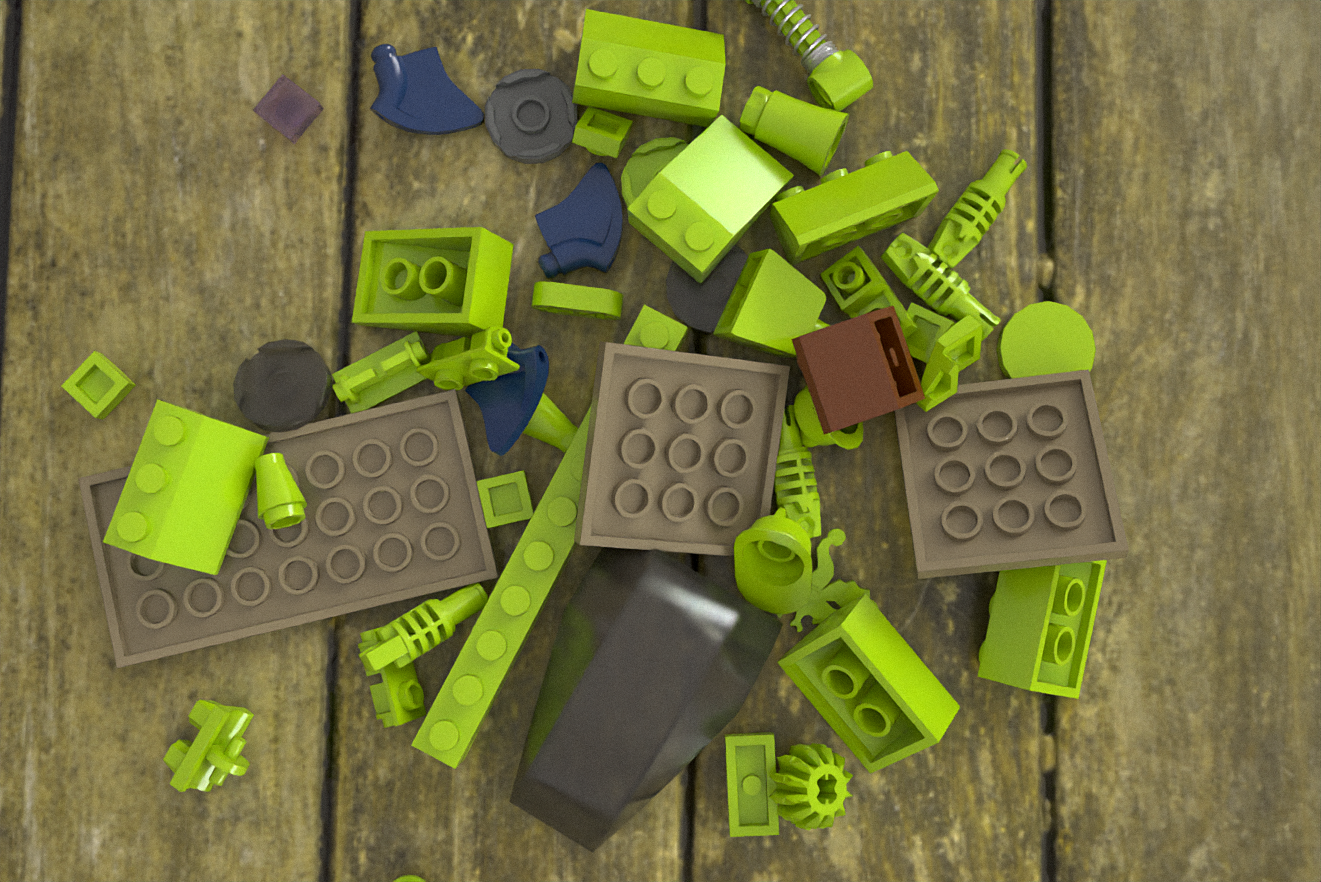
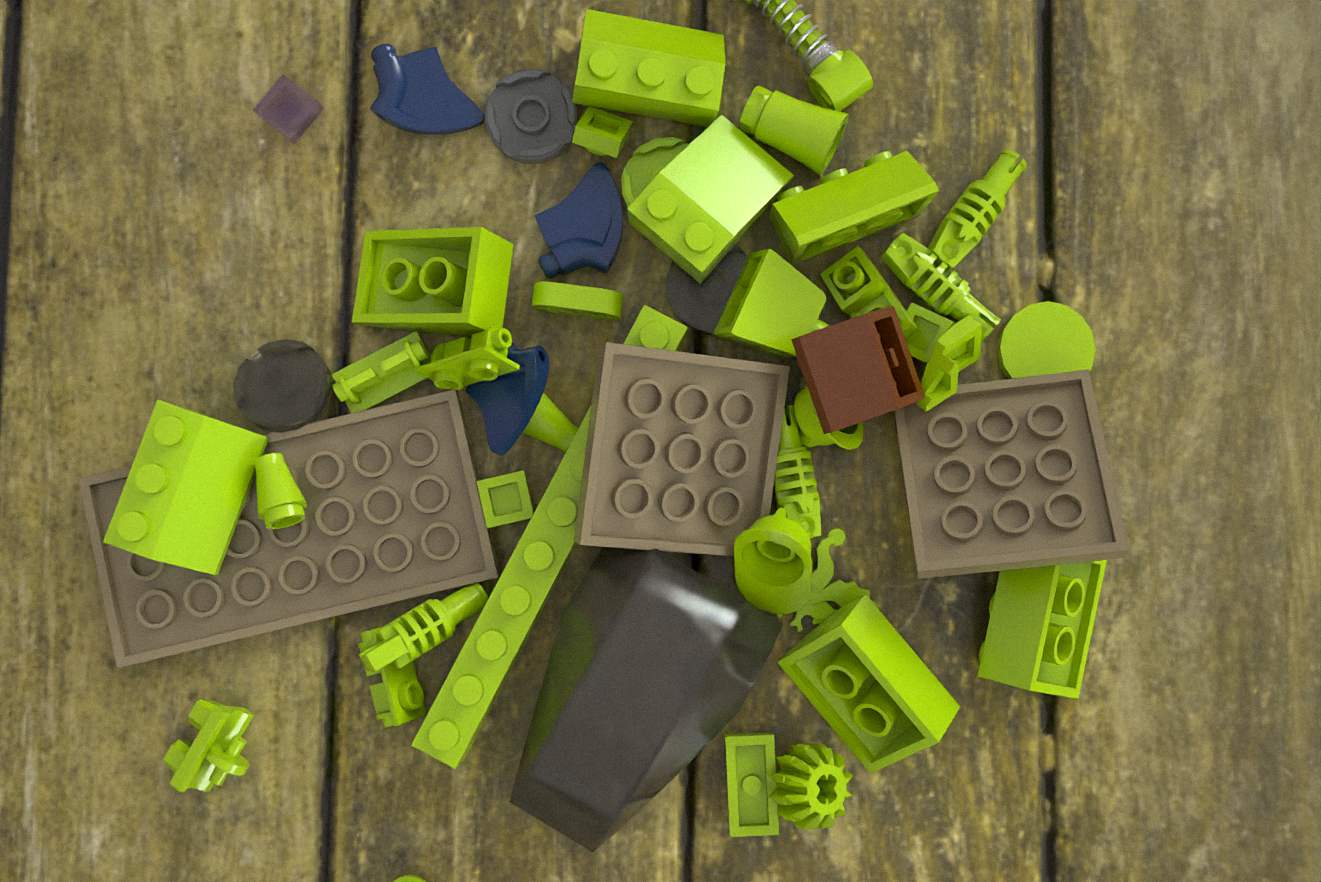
(98, 385): lime plate -> none

